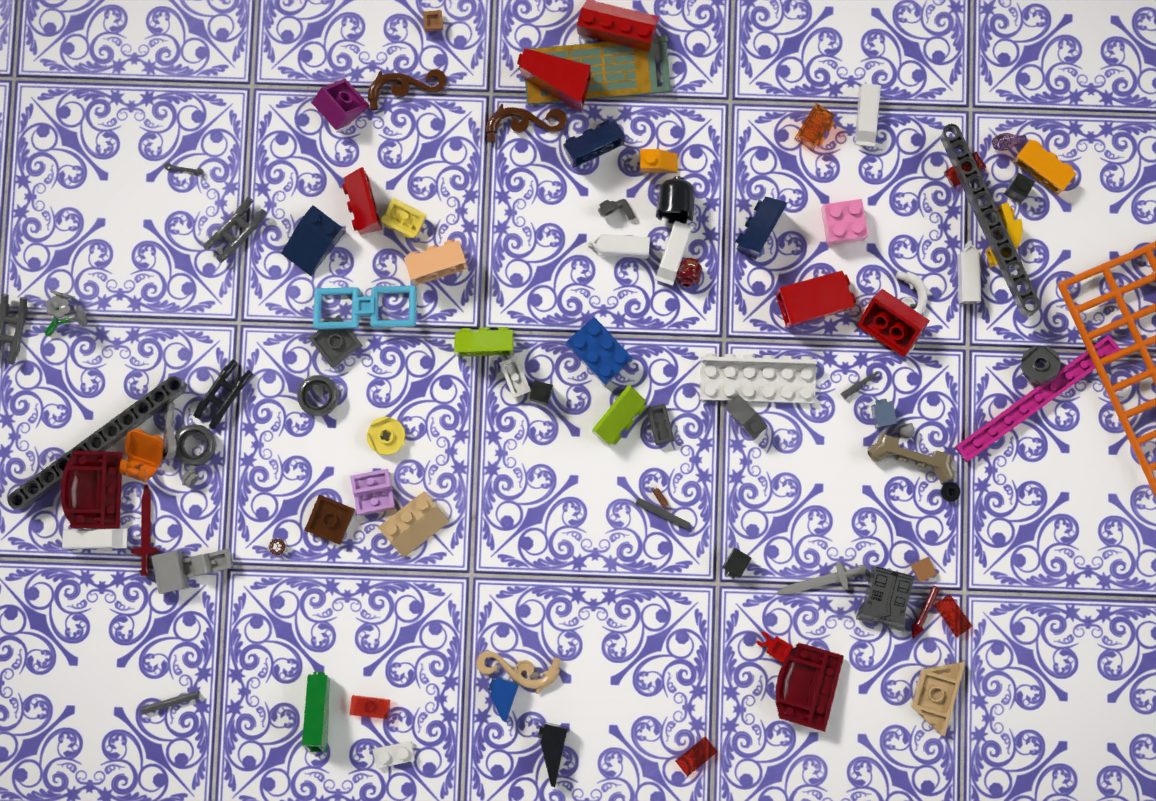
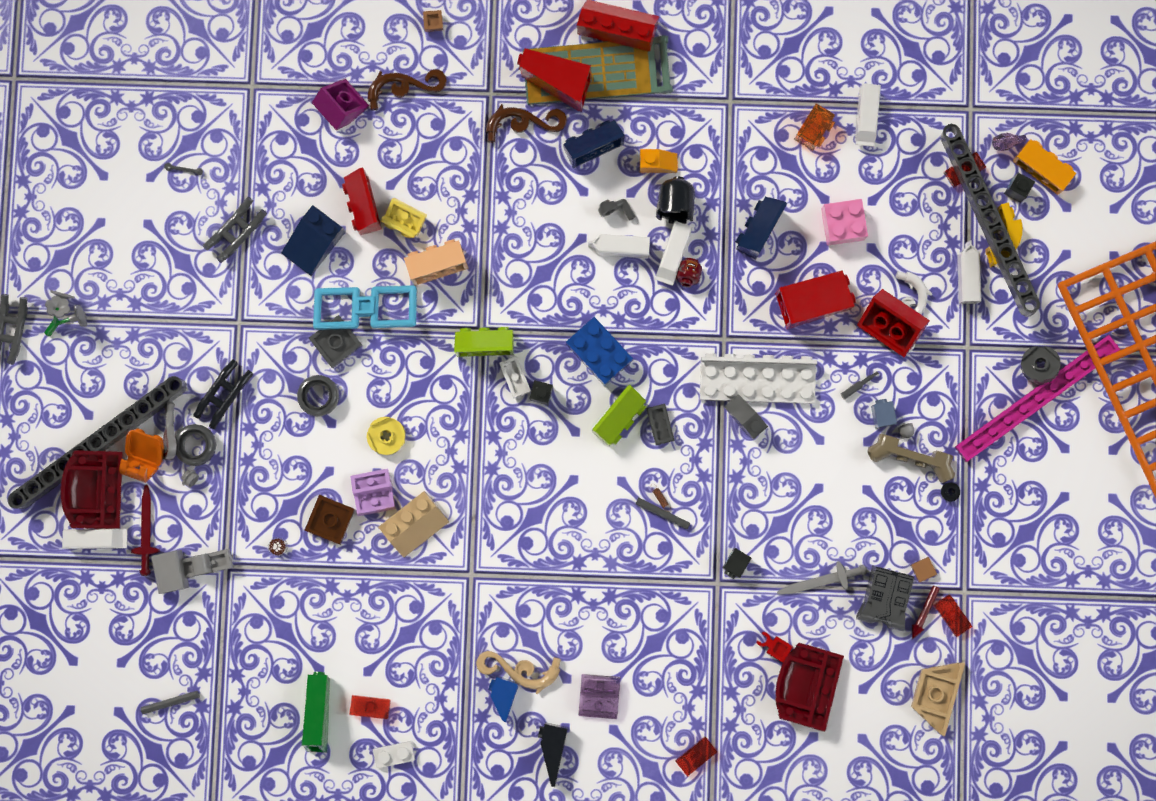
(599, 696): none -> clear purple slope

